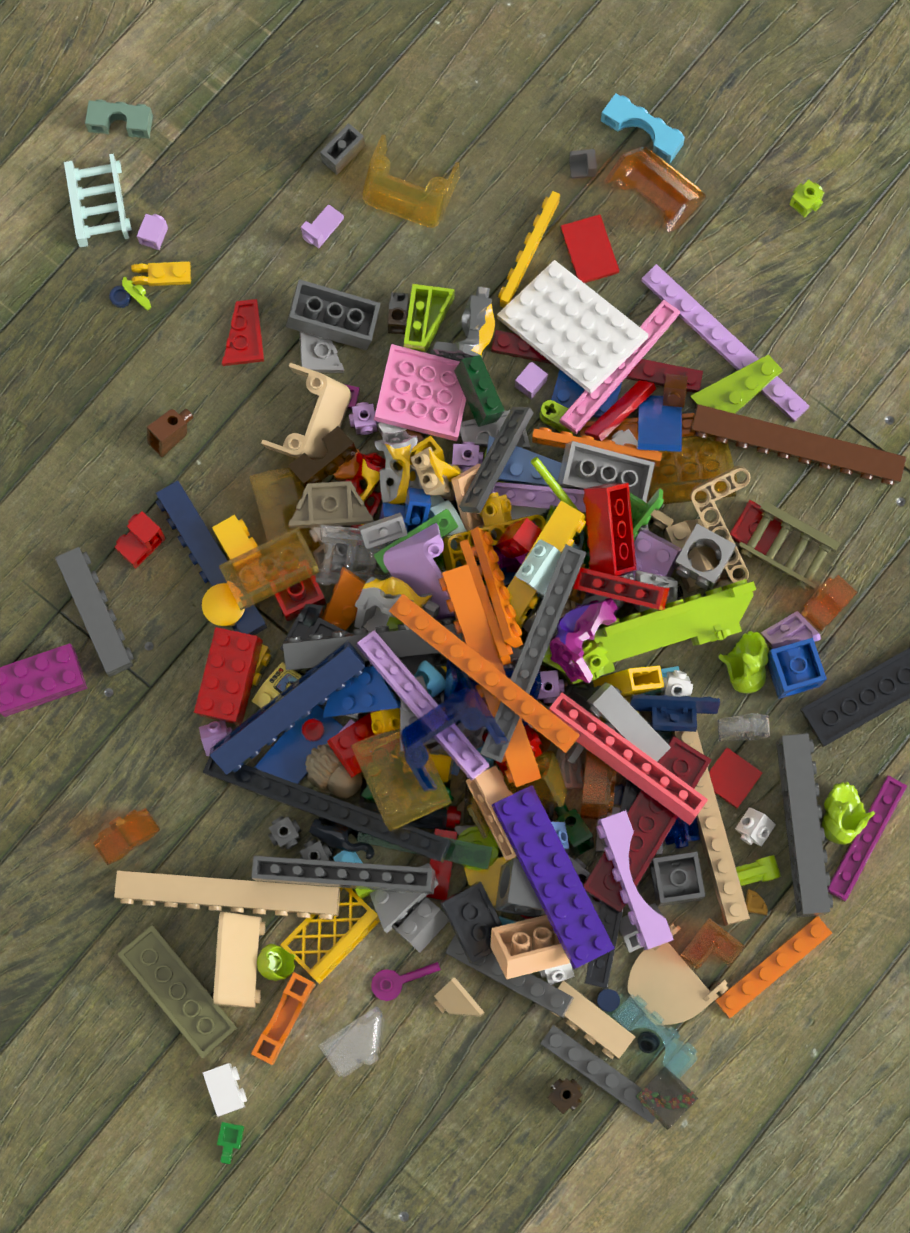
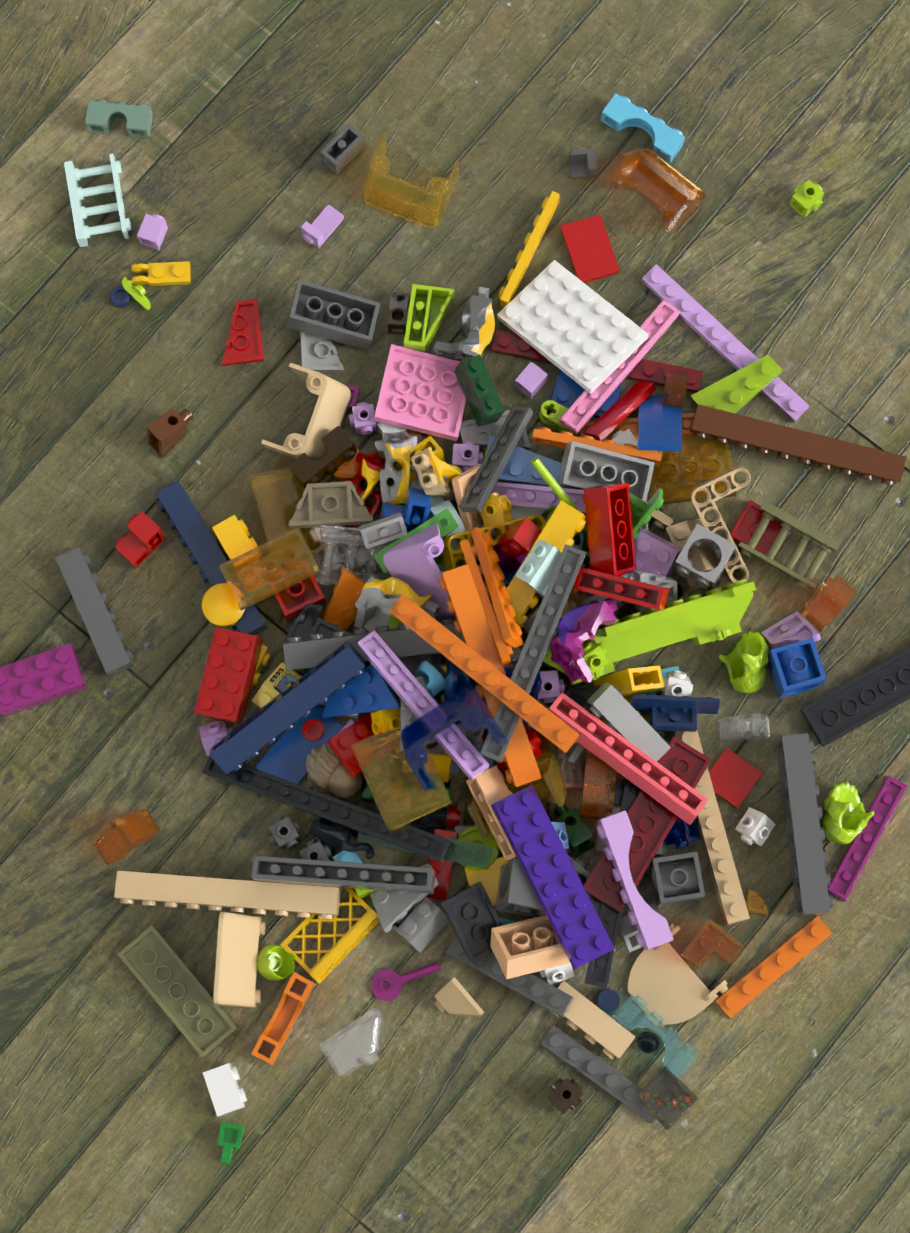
(761, 870): lime piece -> none

